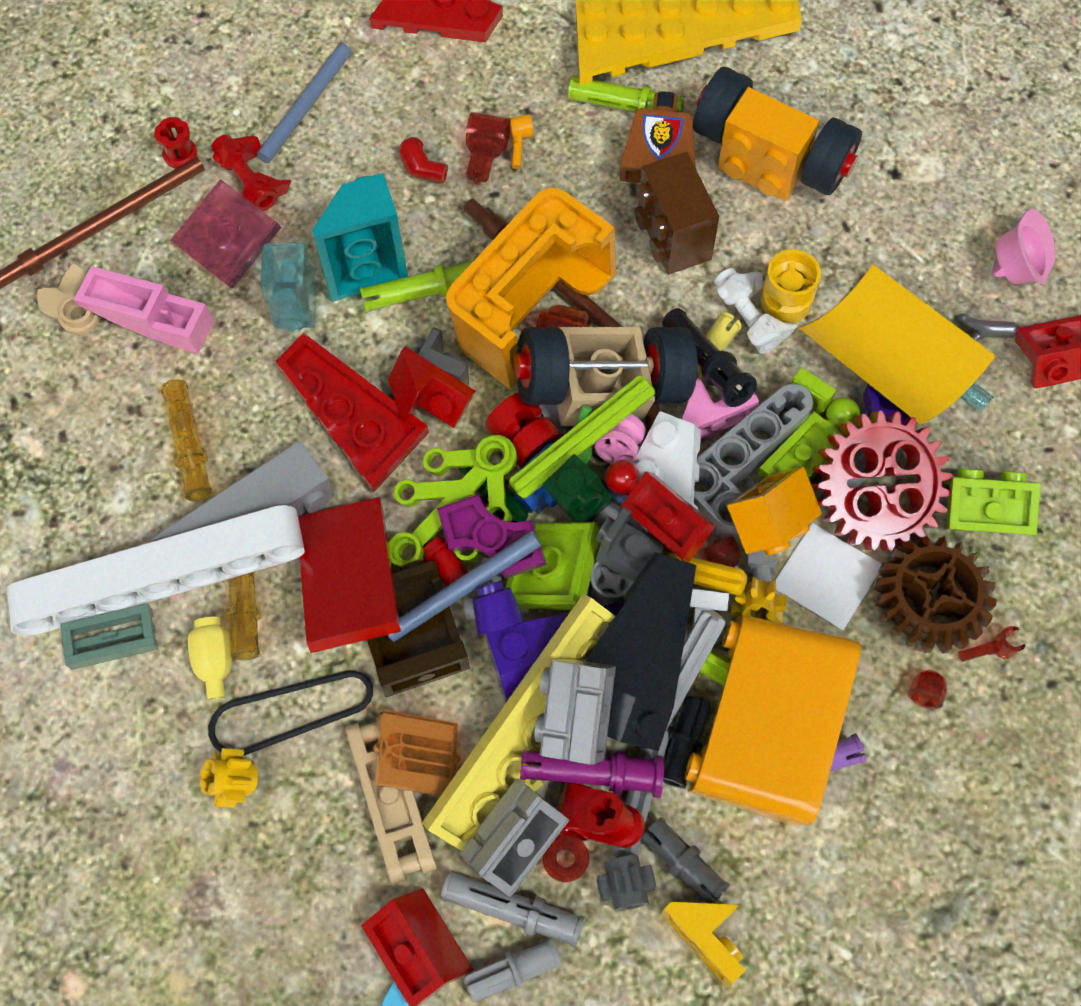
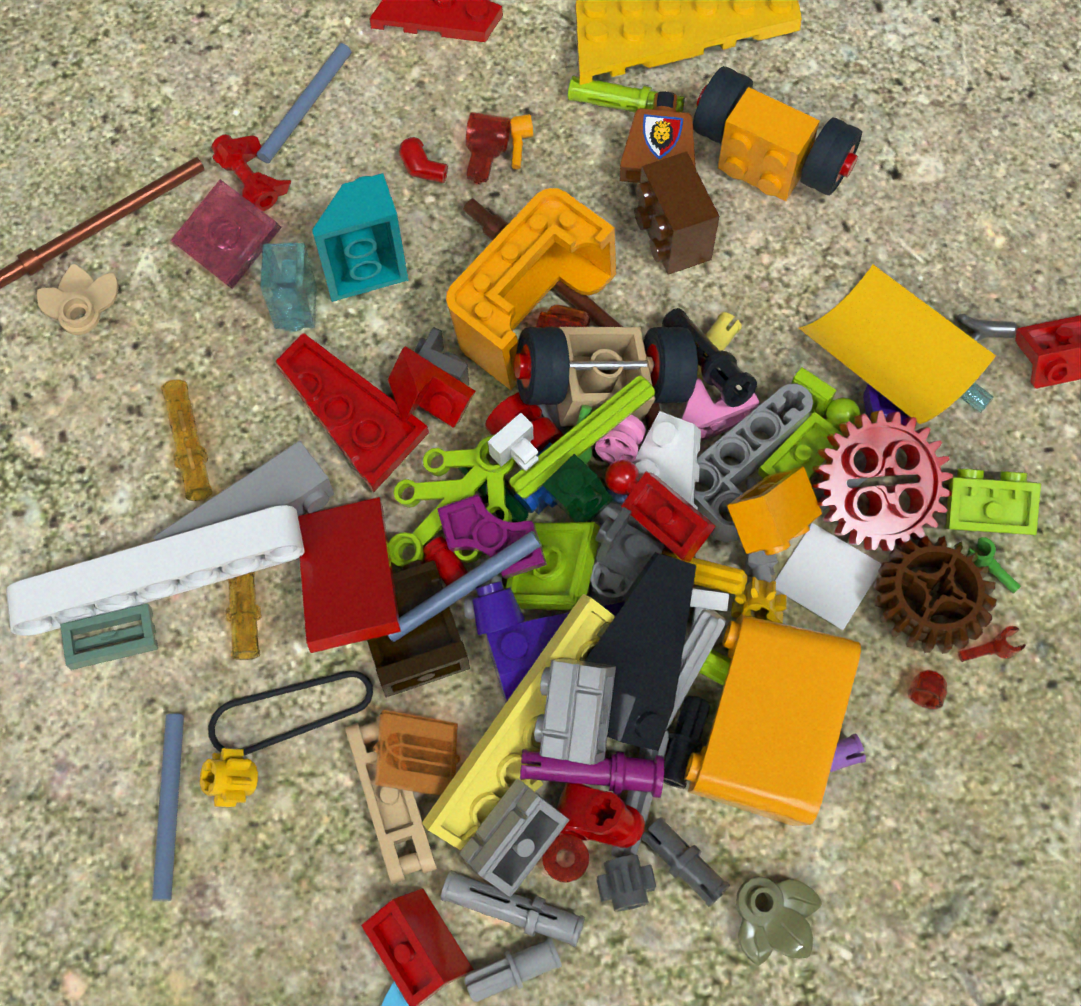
(145, 308): bright pink slope -> none
(165, 138): red bush -> none
(168, 808): none -> sand blue bar
(210, 654): light yellow plant -> none
(412, 287): lime pin -> none
(515, 443): none -> white tile
(696, 926): yellow slope -> none
(723, 552): clear red hinge -> none
(737, 289): white piece -> none
(781, 923): none -> olive plate
(790, 285): yellow wheel -> none
(988, 548): none -> bright green hand
(1025, 251): bright pink piece -> none

